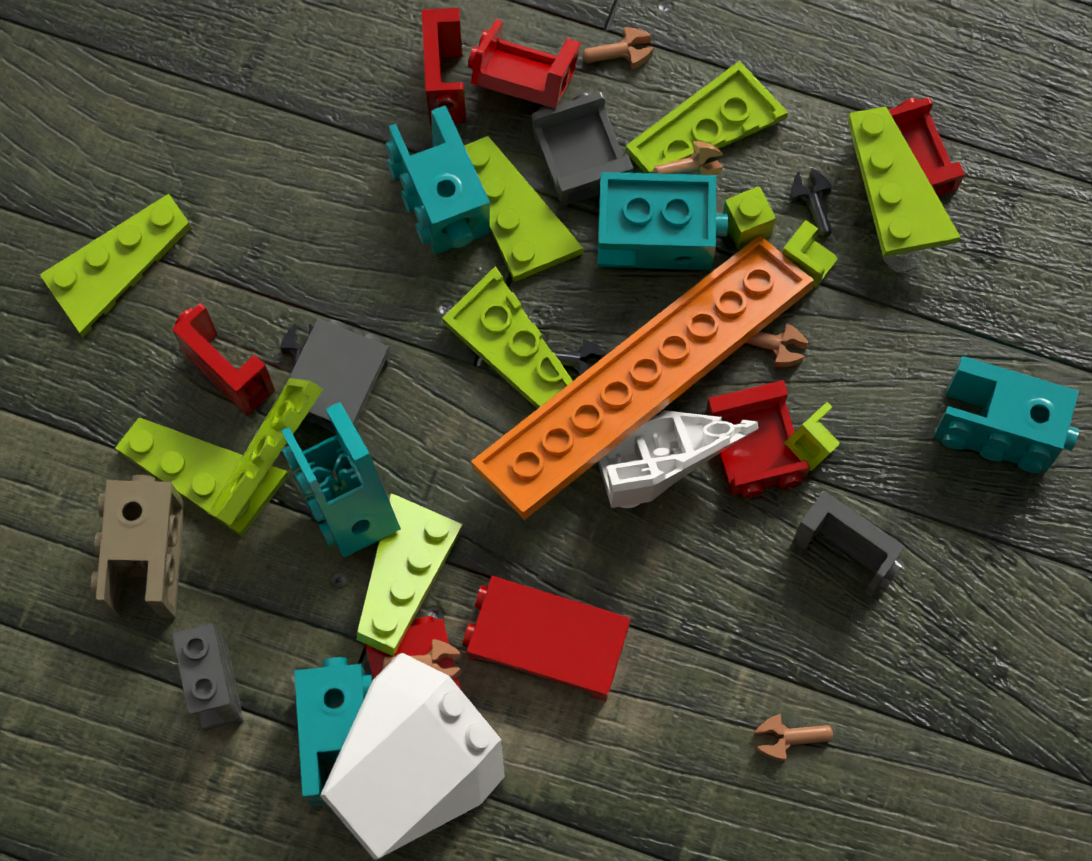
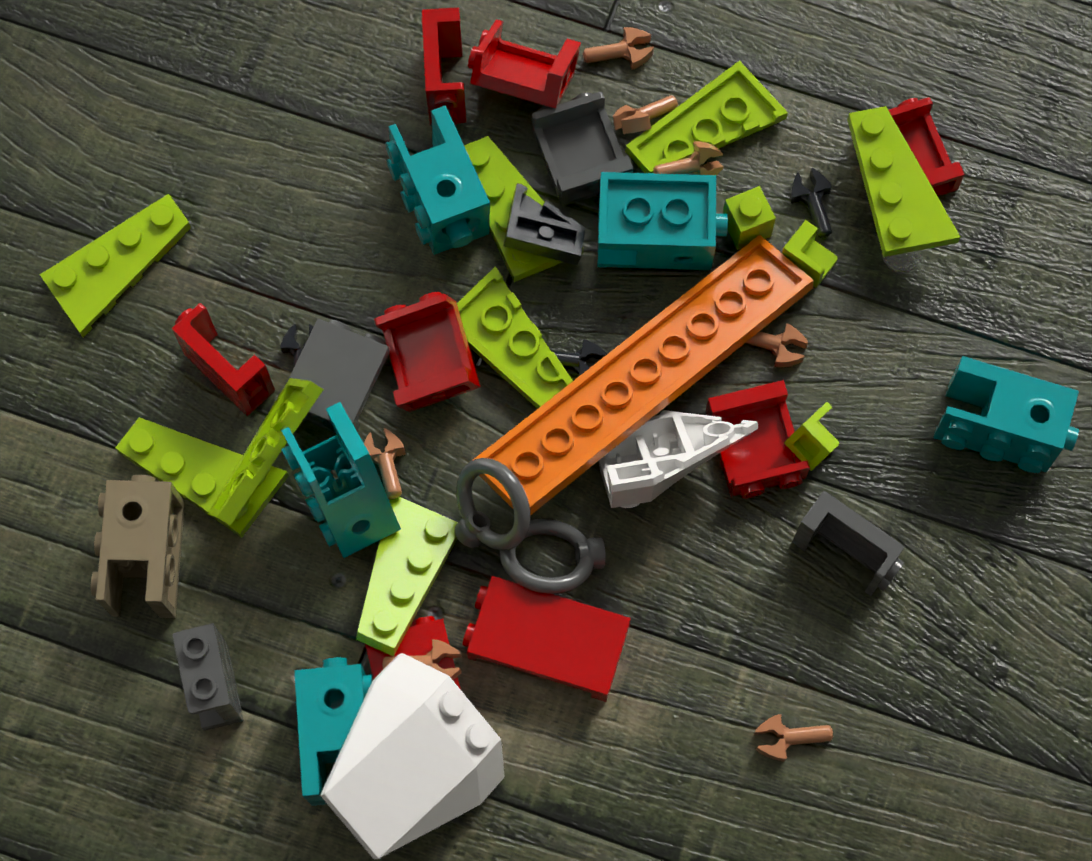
(386, 462): none -> nougat bar
(428, 351): none -> red panel
(474, 525): none -> dark grey piece
(542, 229): none -> black wing
(588, 556): none -> dark grey piece
(638, 120): none -> nougat bar

